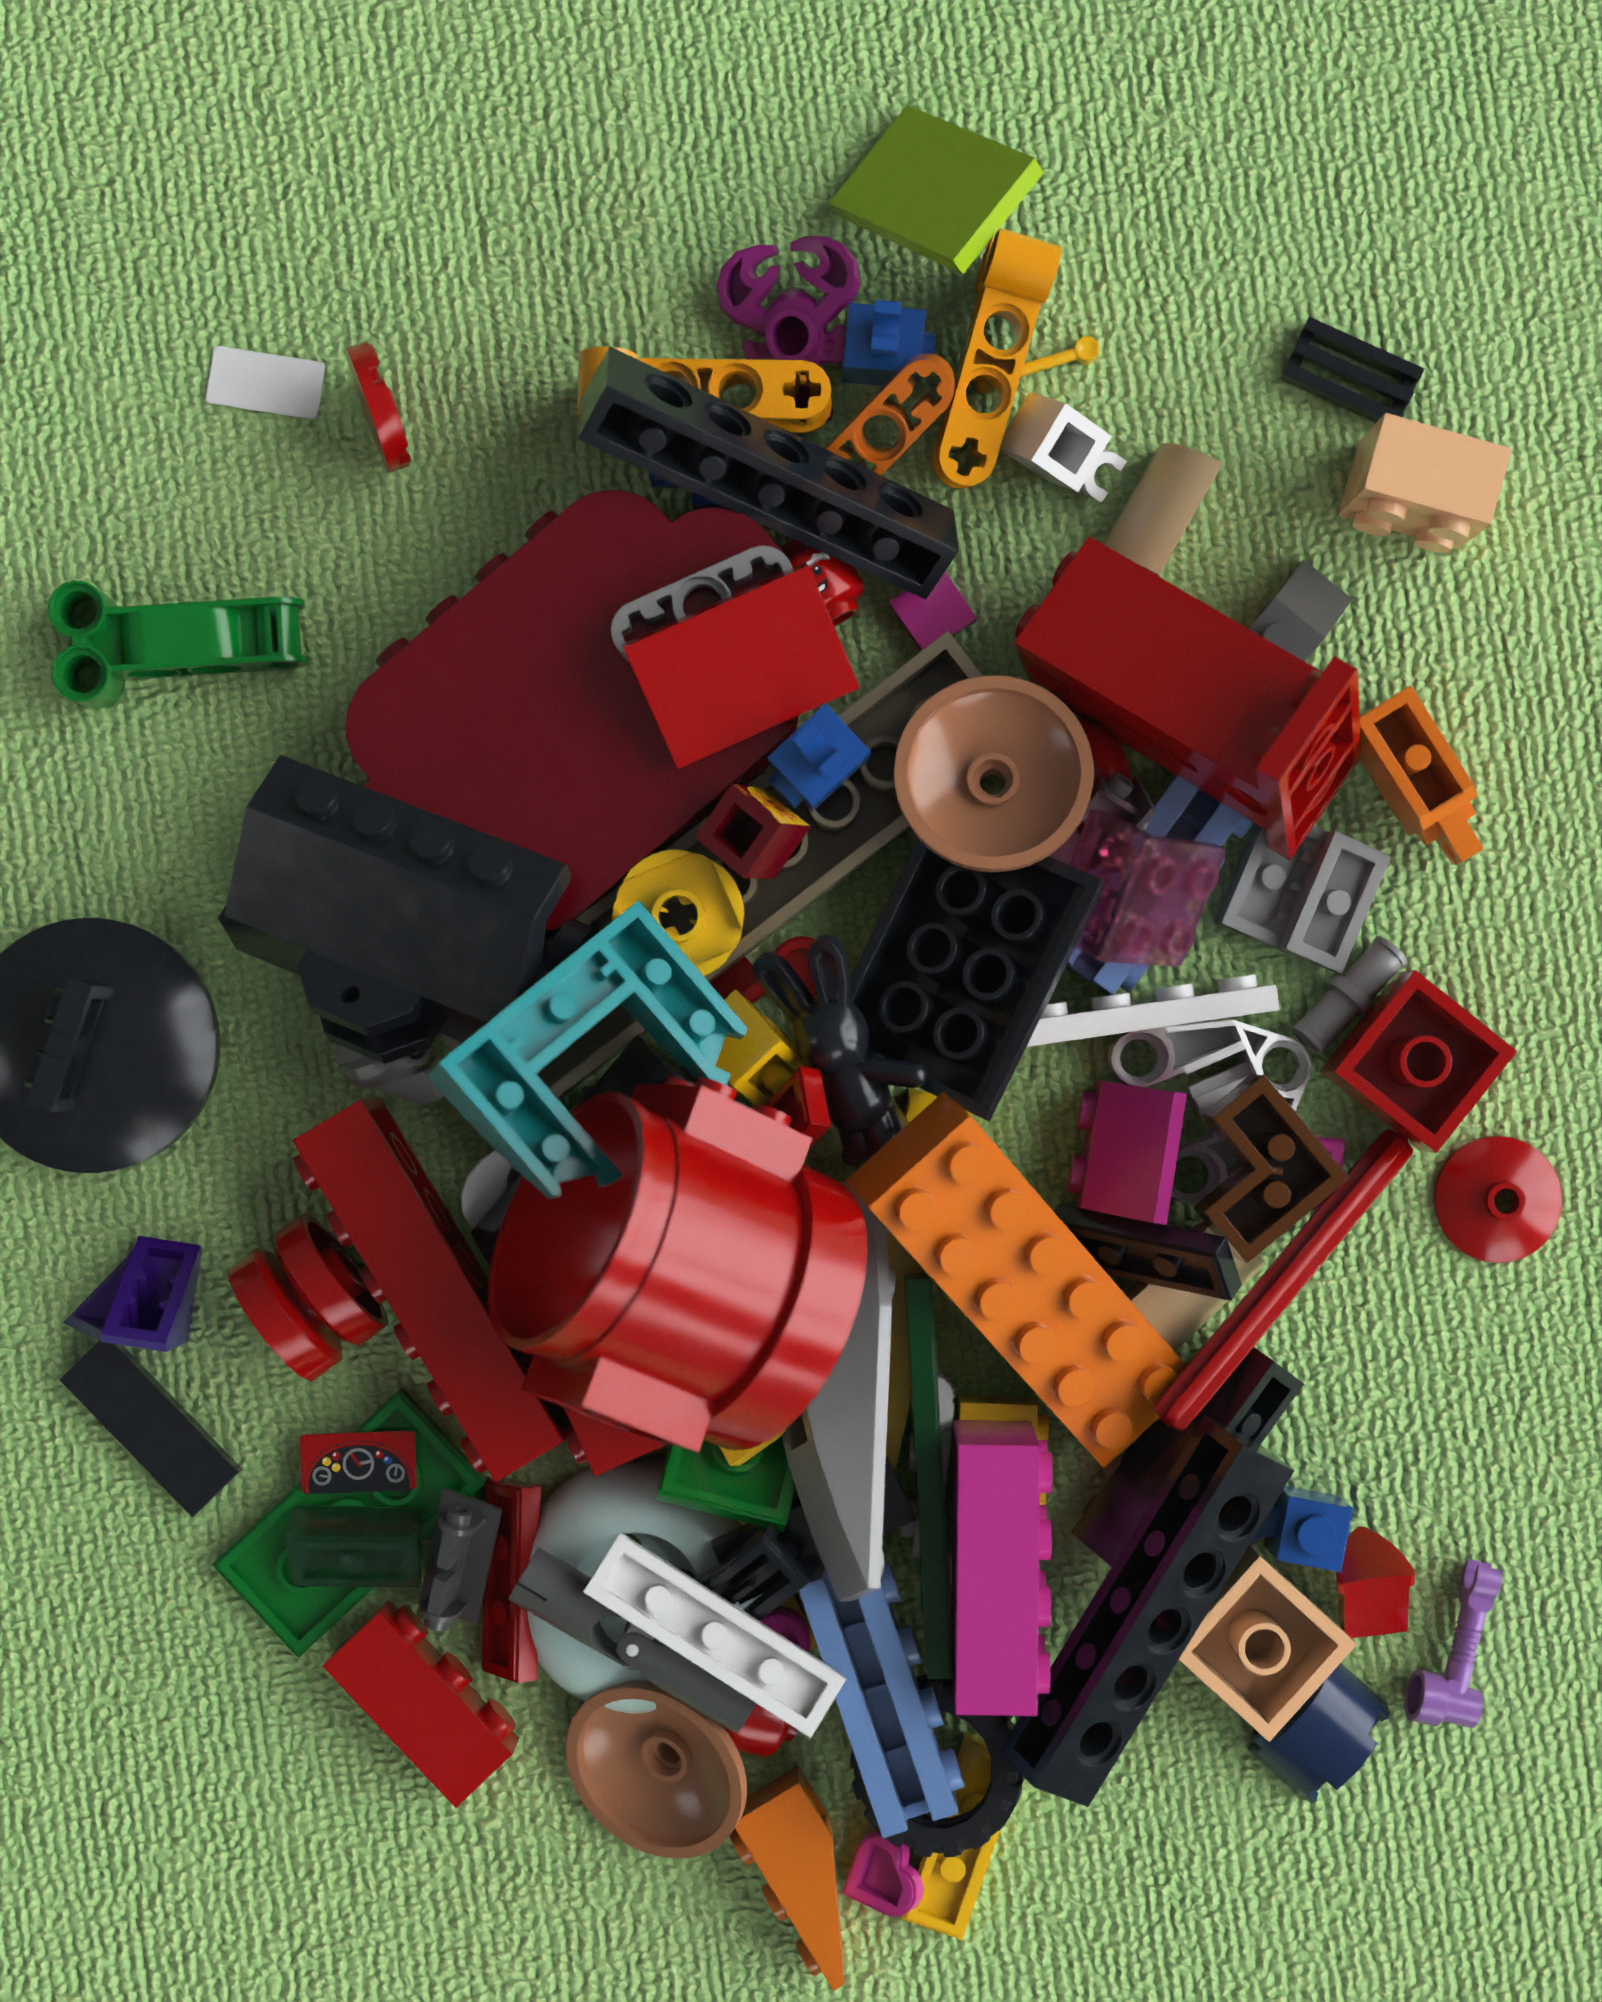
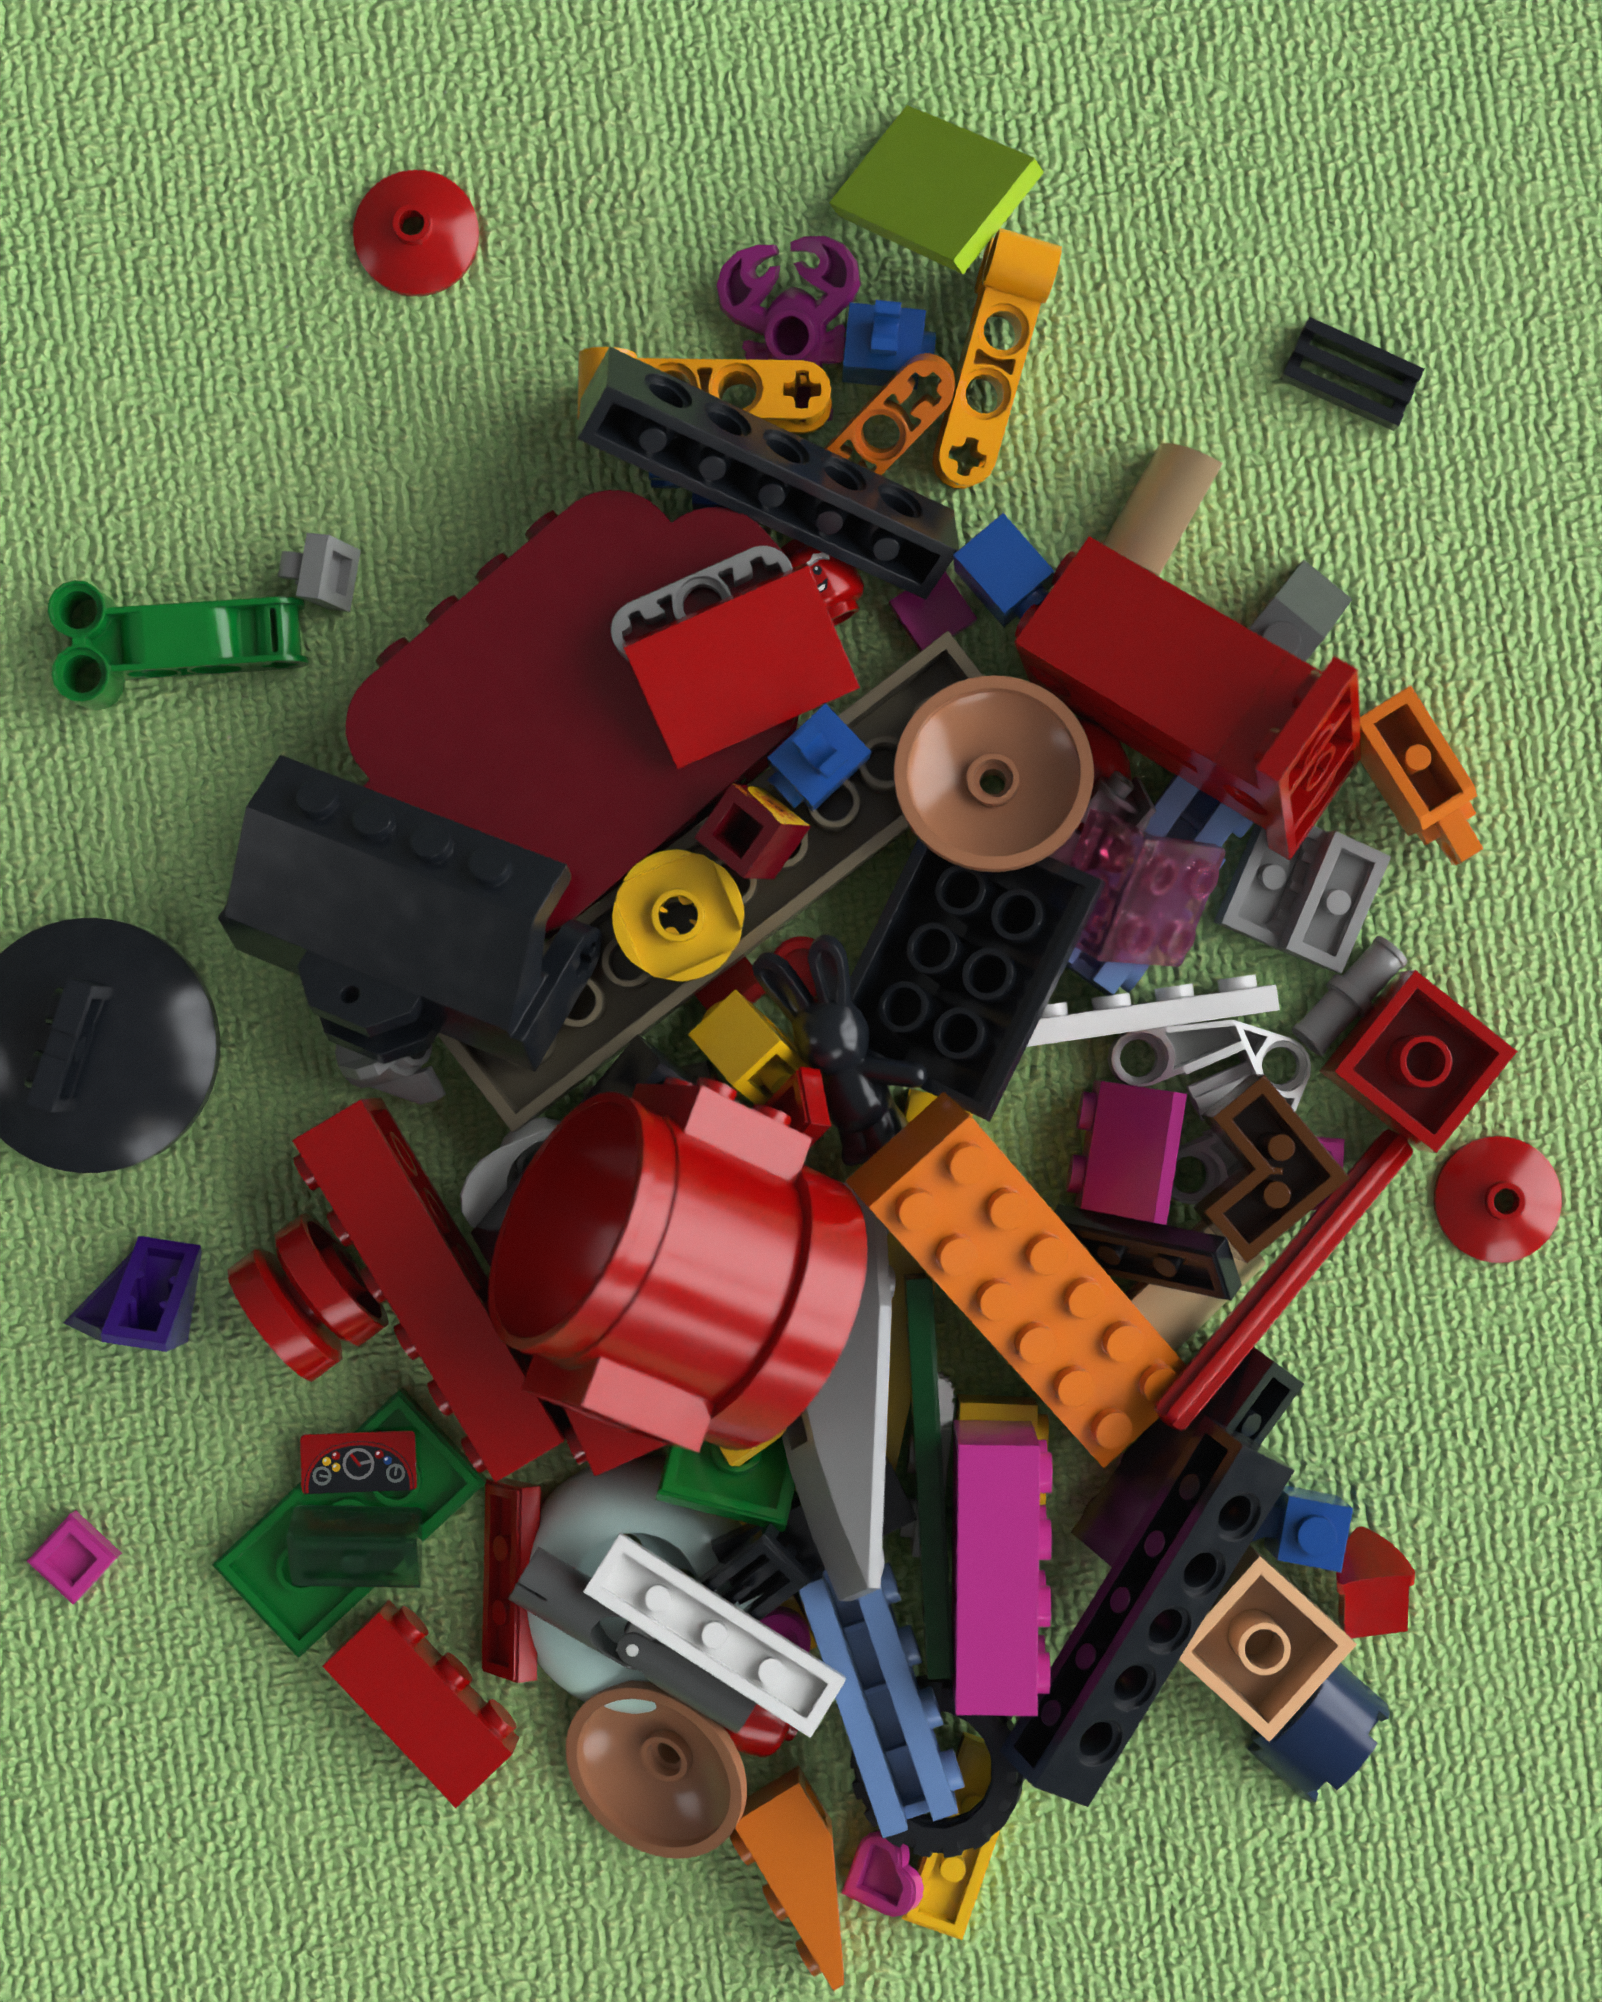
(74, 1557): none -> dark pink tile
(151, 1425): black tile -> none
(265, 382): white sticker -> none
(323, 571): none -> light grey tile
(378, 406): red tile -> none
(422, 261): none -> red dish
(458, 1560): dark grey hinge -> none
(496, 1069): teal wedge -> none
(1004, 570): none -> blue brick
(1059, 445): white brick -> none
(1084, 352): yellow hinge -> none
(1423, 483): light nougat brick -> none
(1447, 1695): medium lavender brick -> none

